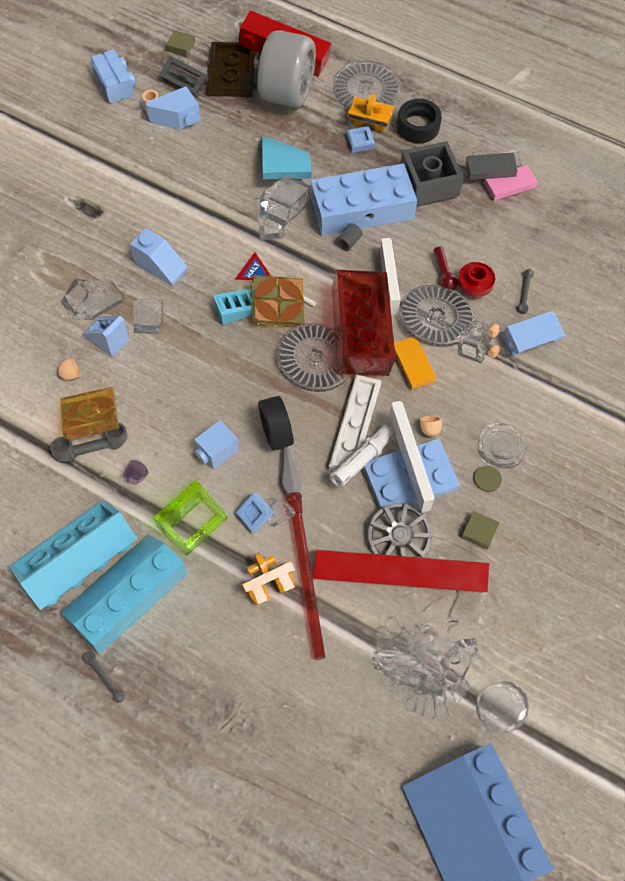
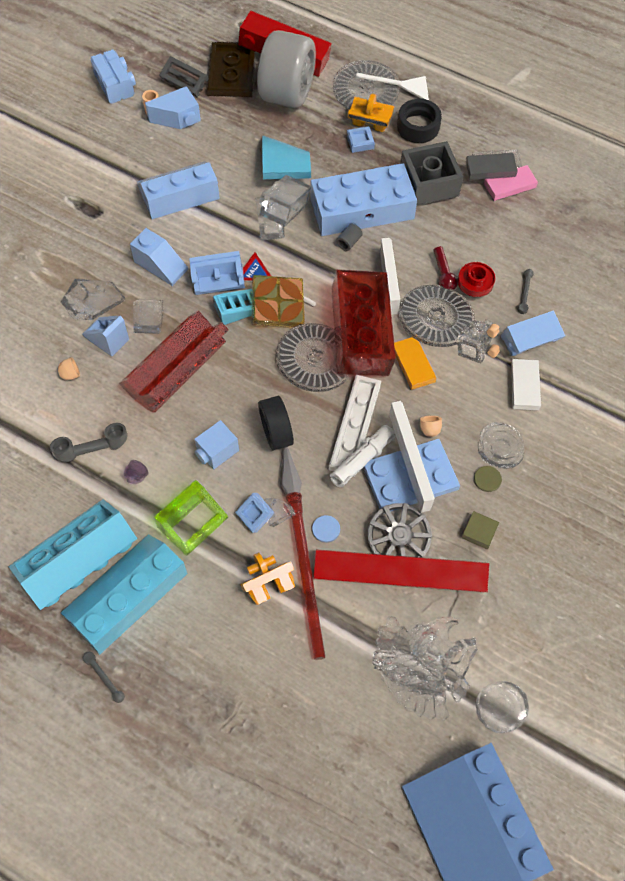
(89, 413): clear yellow tile -> none
(174, 361): none -> clear red brick
(179, 189): none -> light blue slope
(180, 43): olive tile -> none
(217, 272): none -> light blue hinge
(326, 528): none -> light blue piece
(415, 86): none -> white piece
(525, 384): none -> white tile

